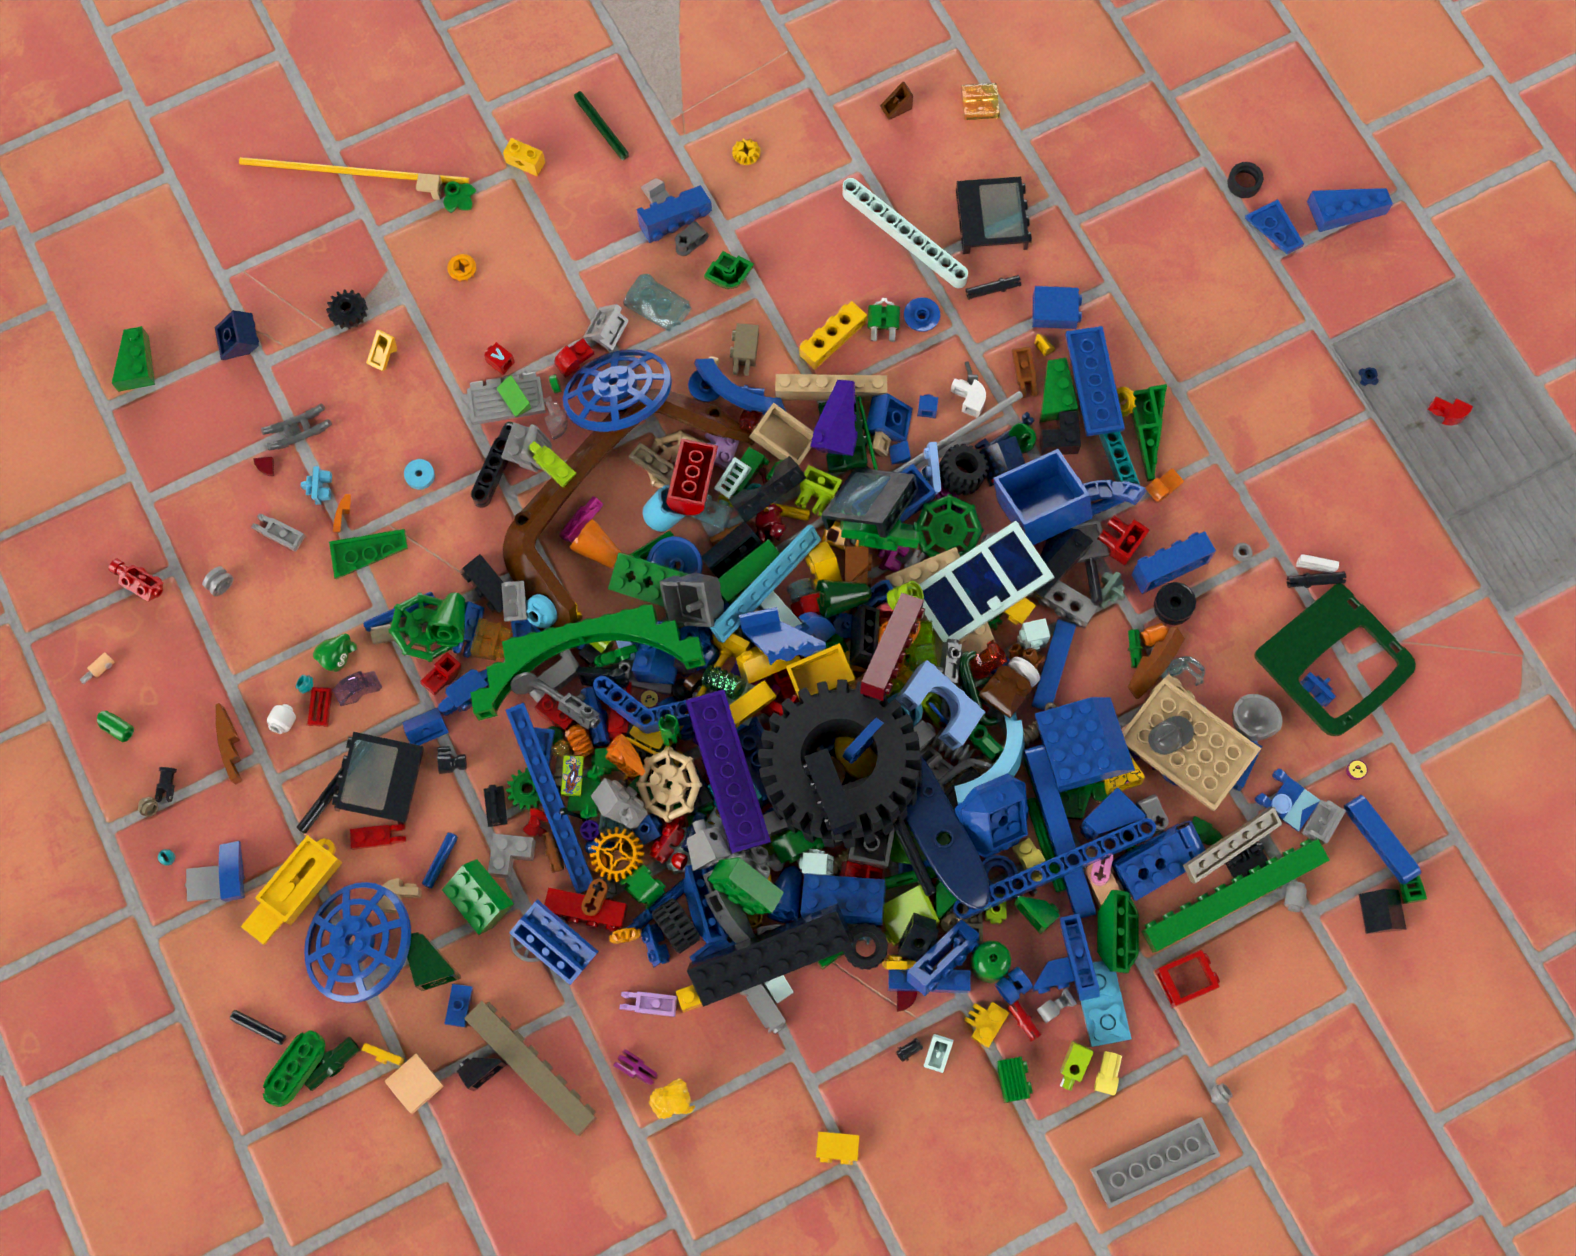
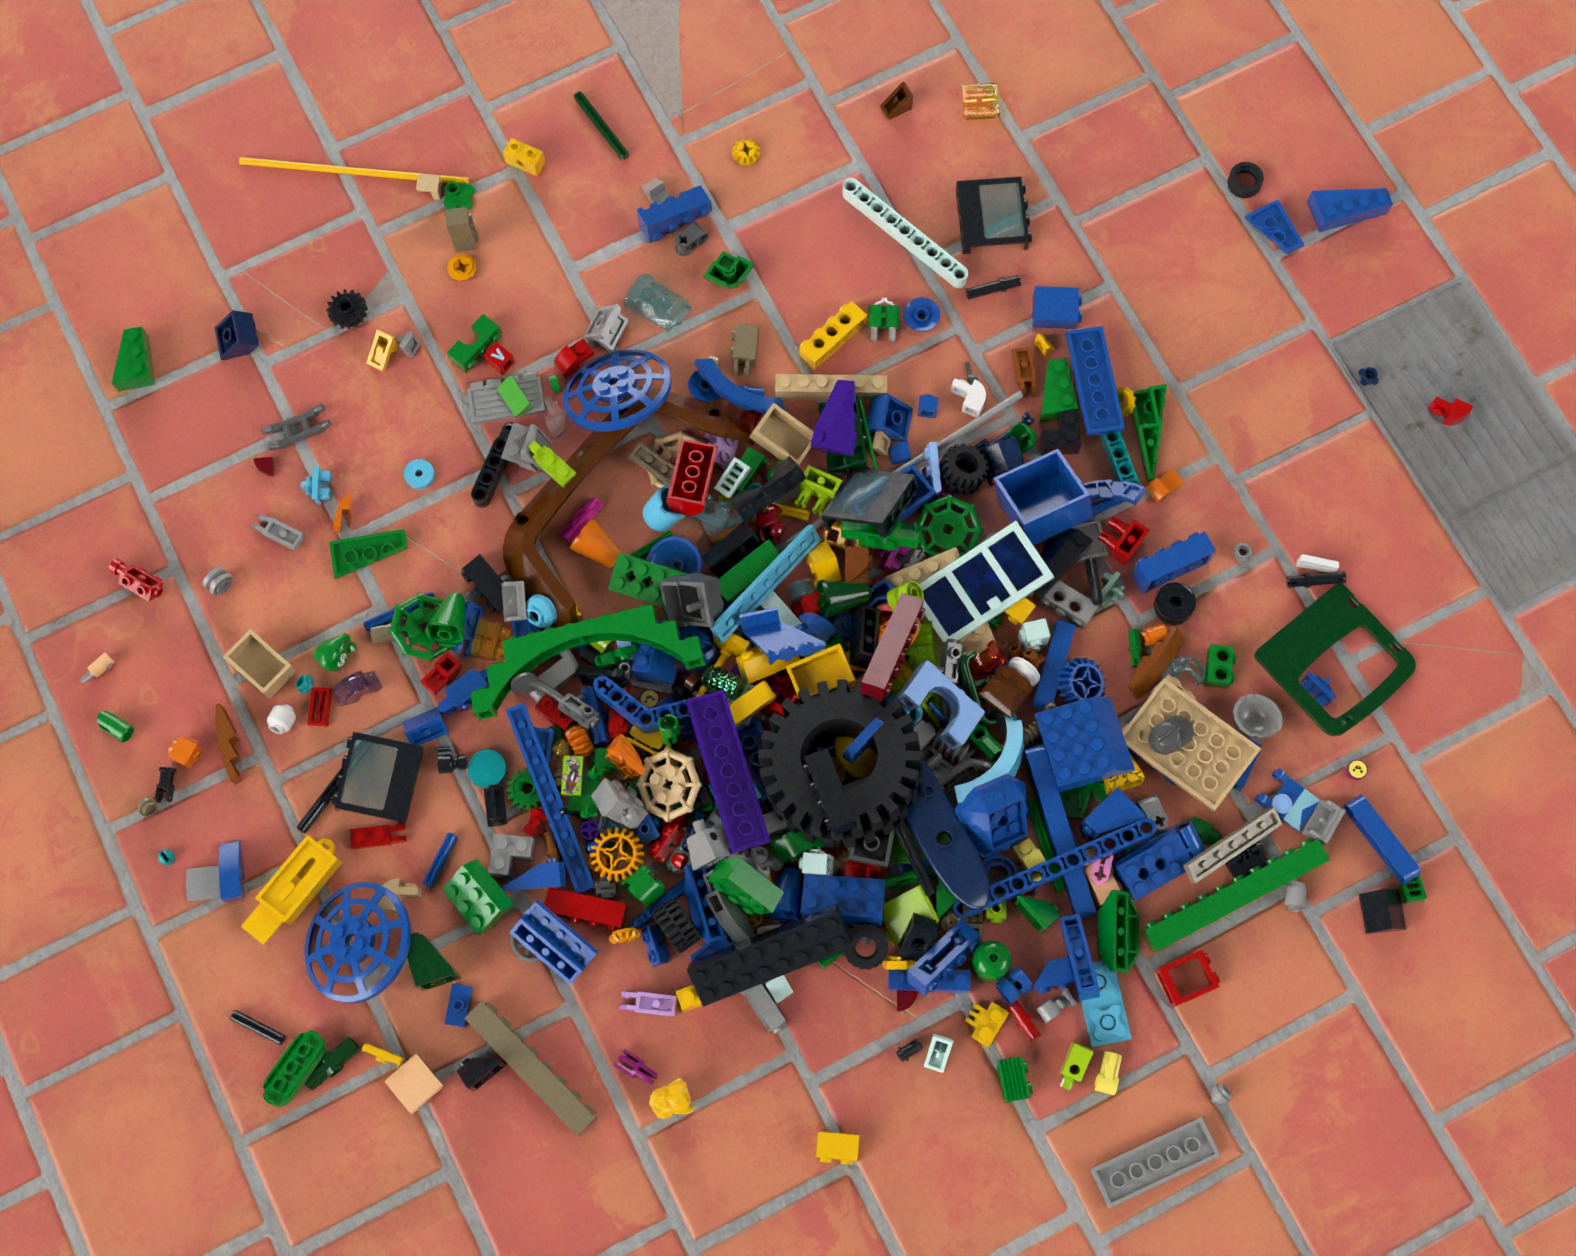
(185, 751): none -> orange brick
(259, 664): none -> tan piece
(408, 343): none -> light grey tile
(461, 229): none -> dark tan brick
(465, 355): none -> green arch
(487, 768): none -> teal tile
(541, 876): none -> blue slope
(599, 900): dark orange beam -> none
(1088, 676): none -> blue gear
(1214, 666): none -> green brick

